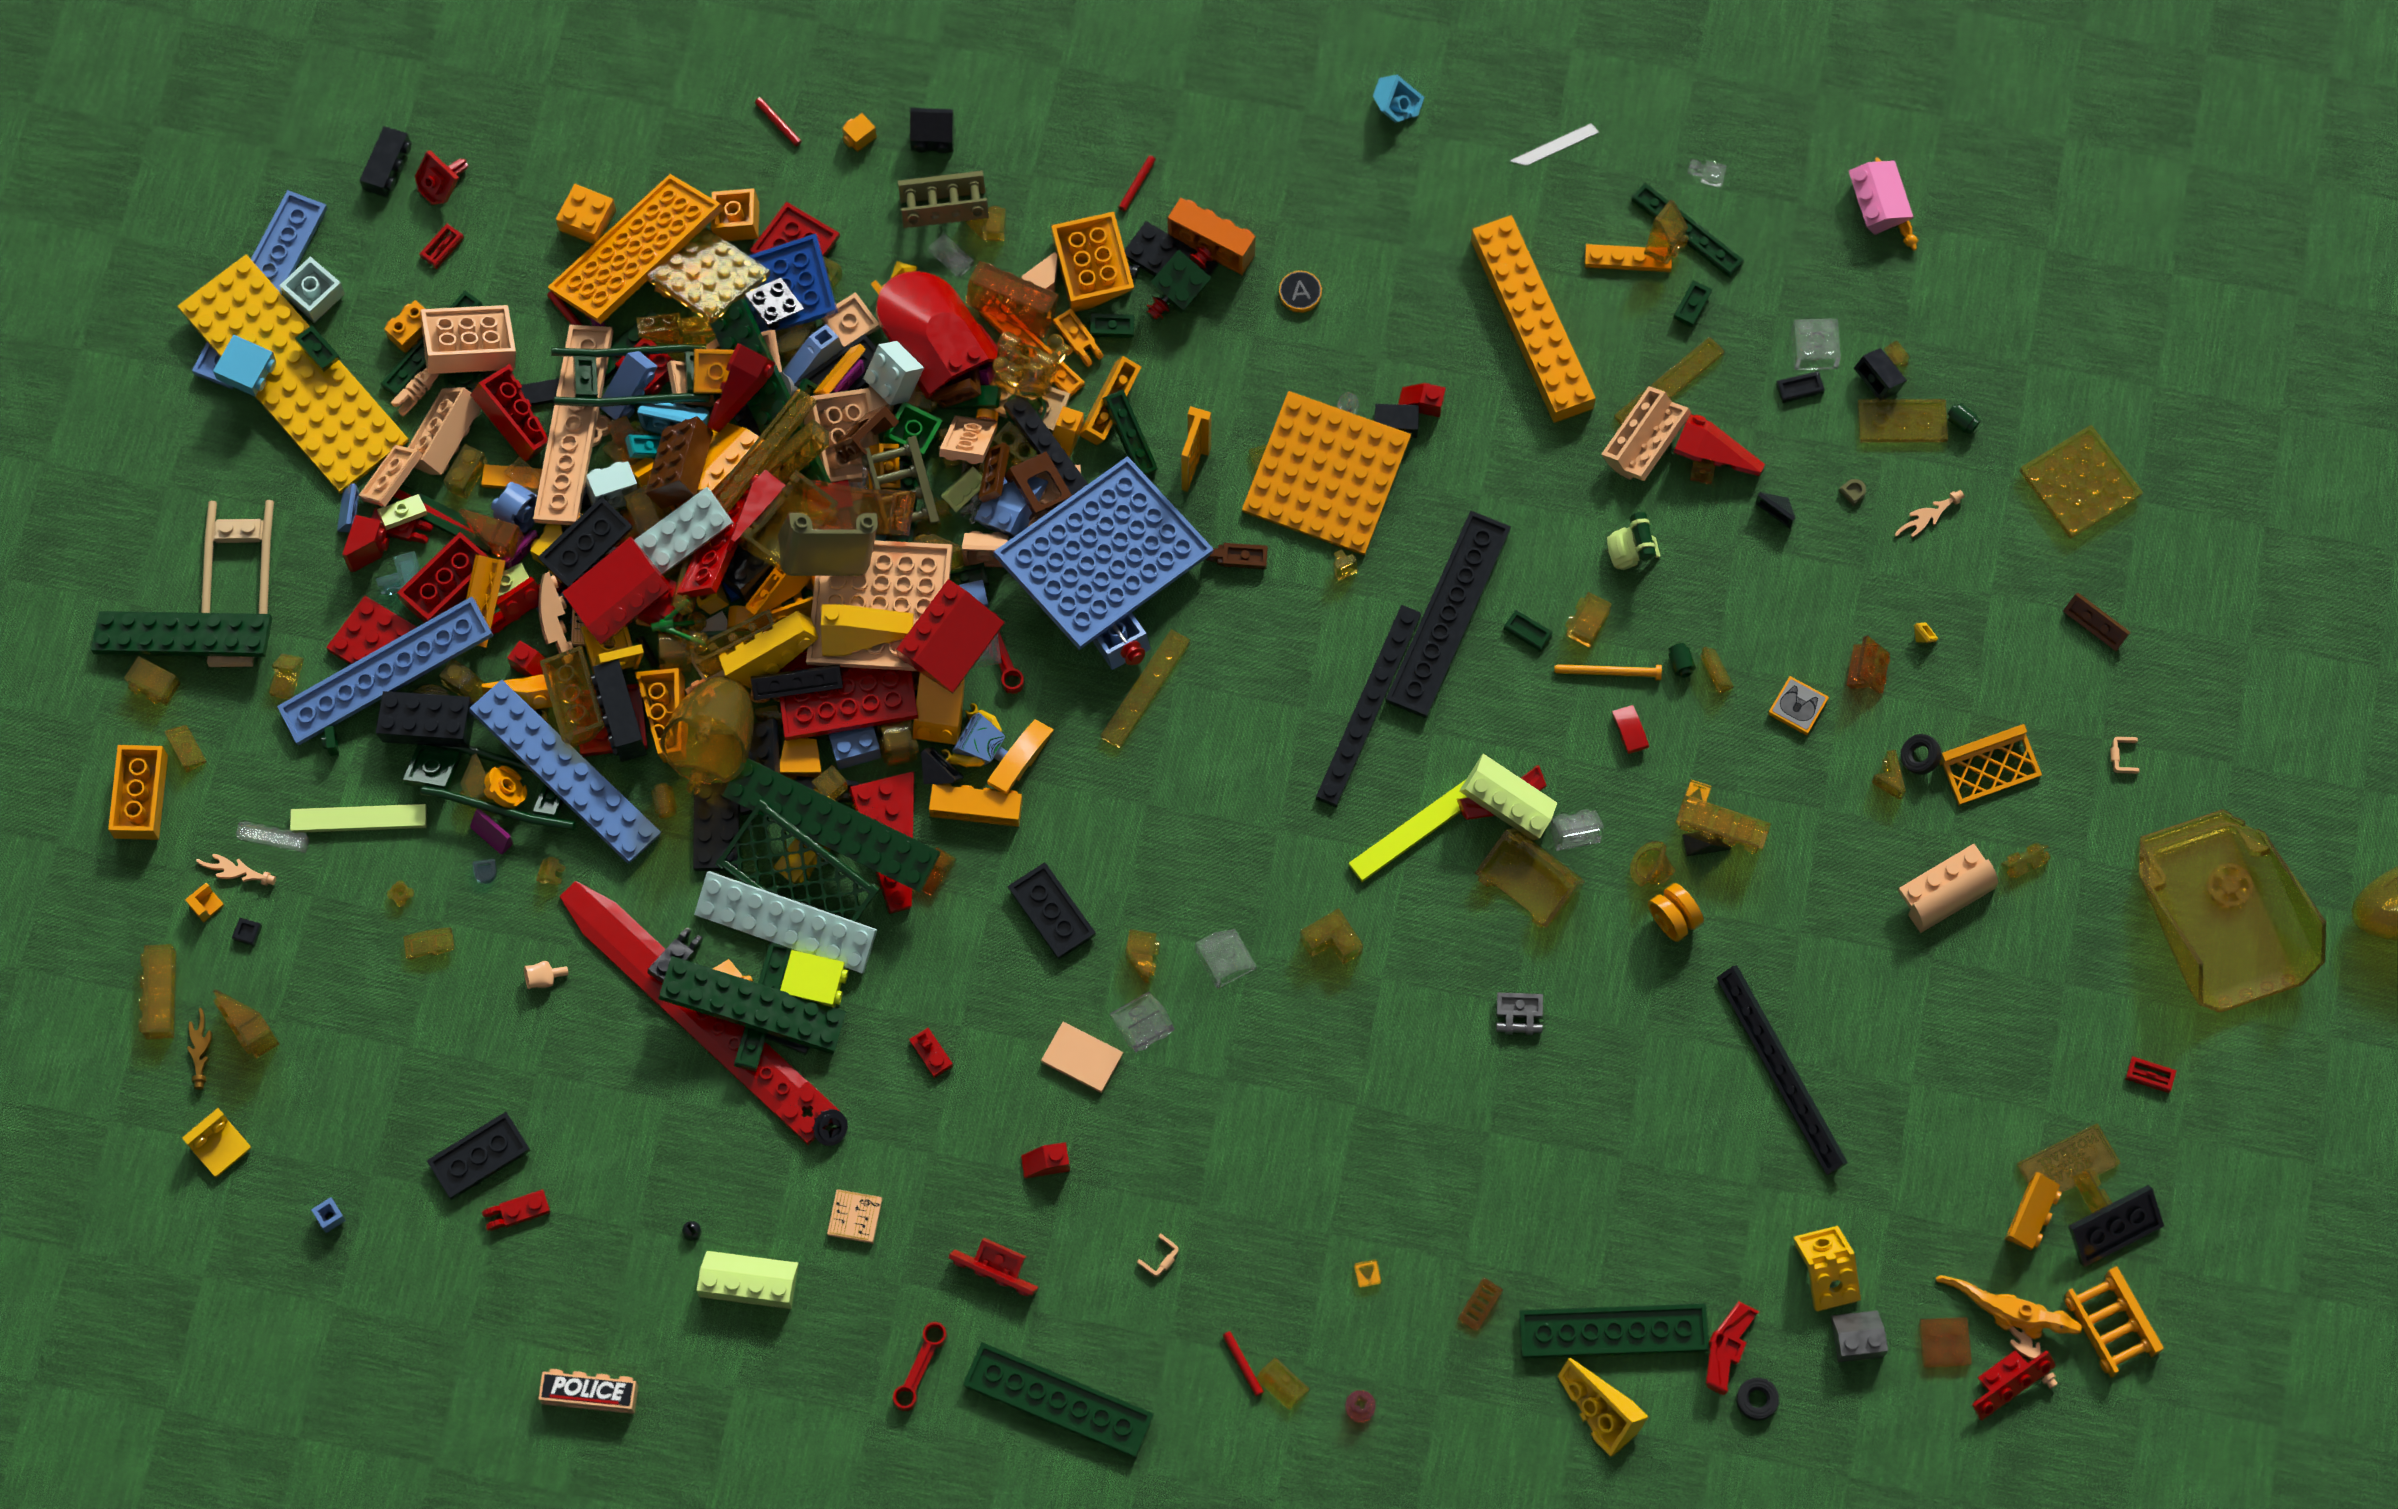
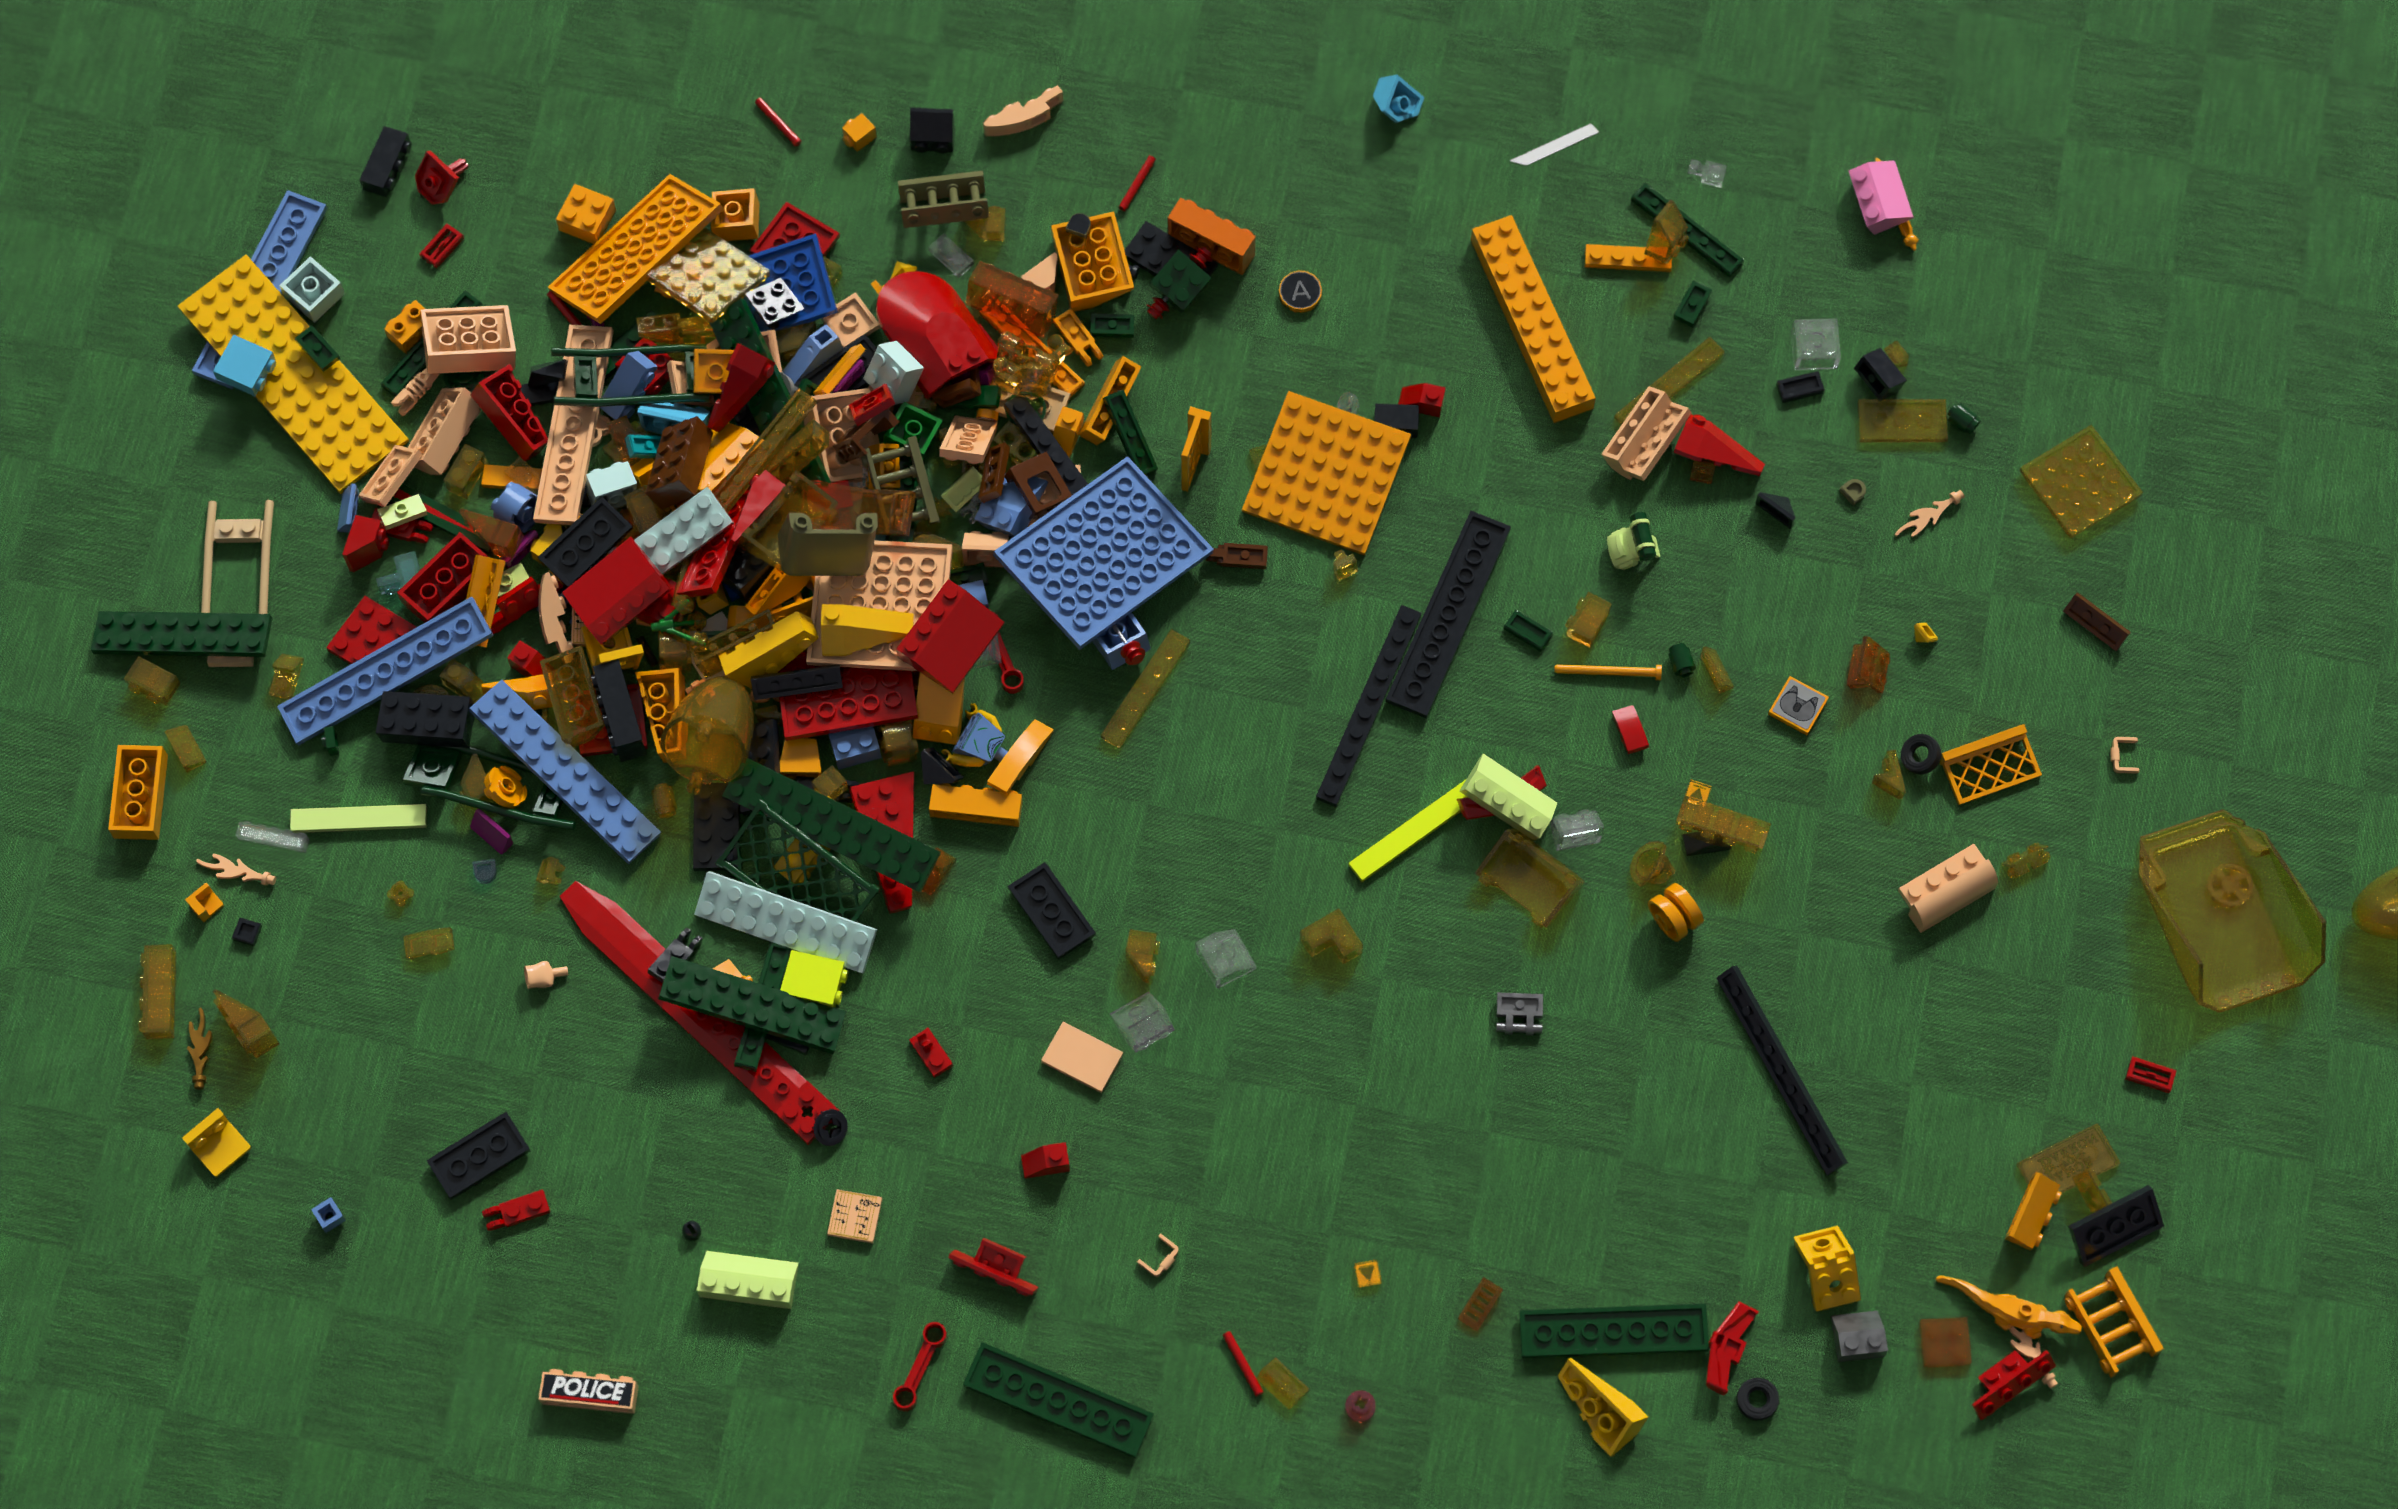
(547, 373): none -> black slope
(871, 404): none -> red tile
(1017, 118): none -> light nougat slope
(1079, 225): none -> black tile

